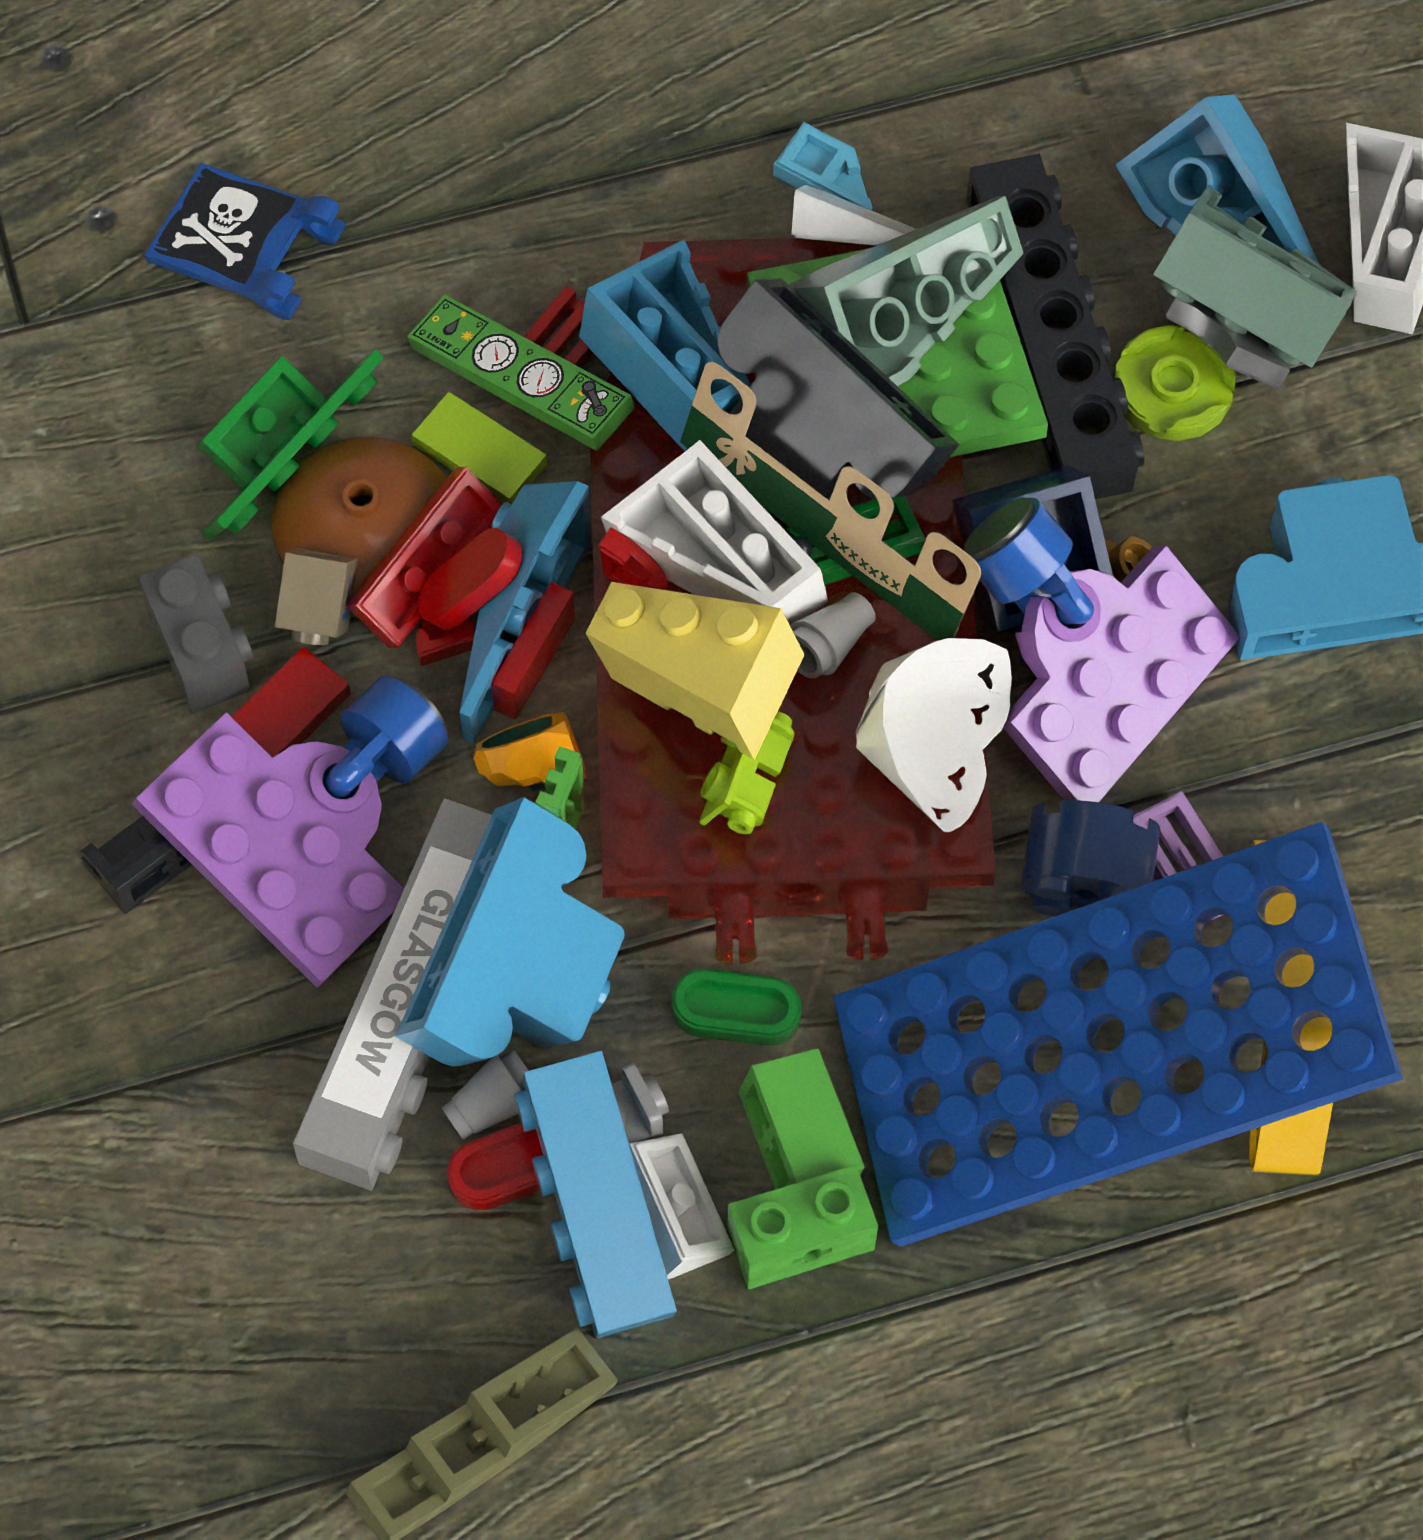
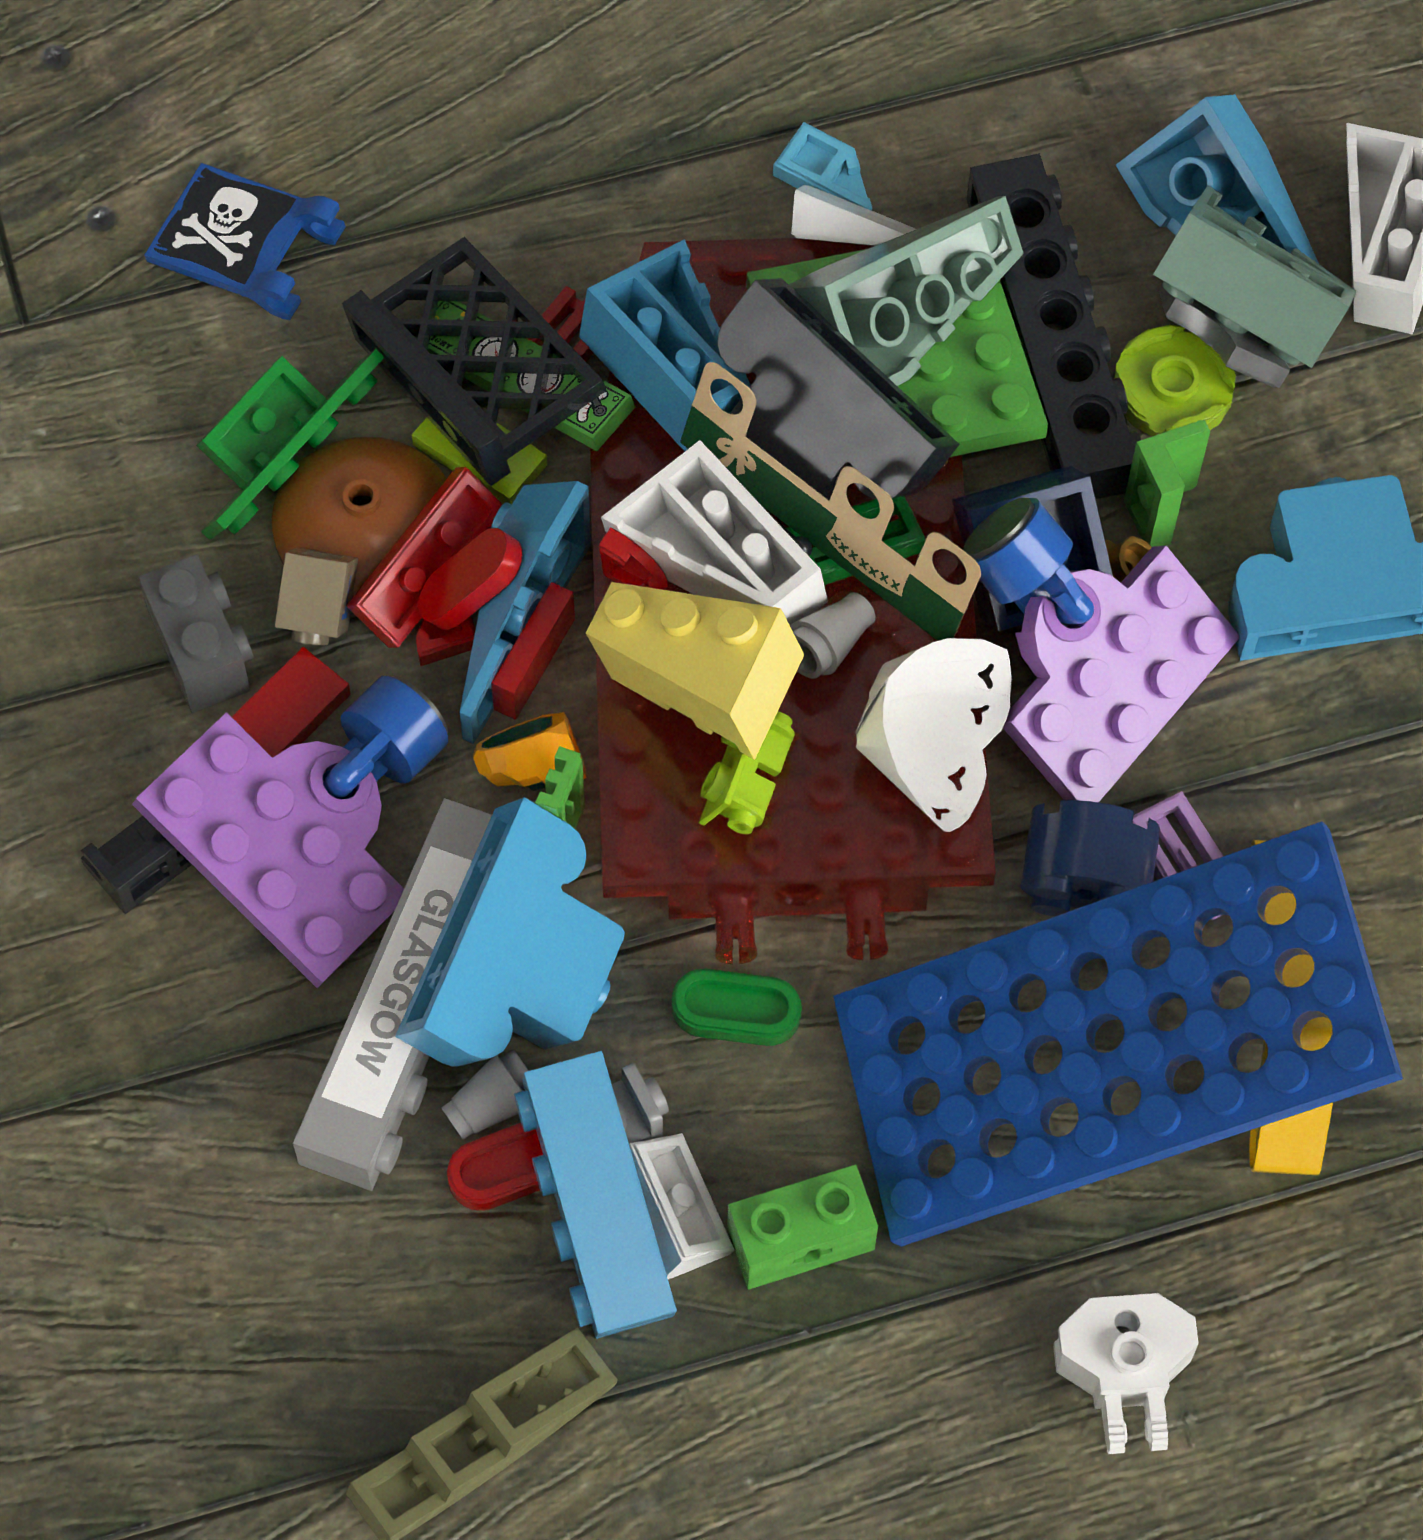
(441, 395): none -> black fence
(797, 1119): bright green hinge -> none
(1130, 1365): none -> white hinge
(1159, 476): none -> bright green panel

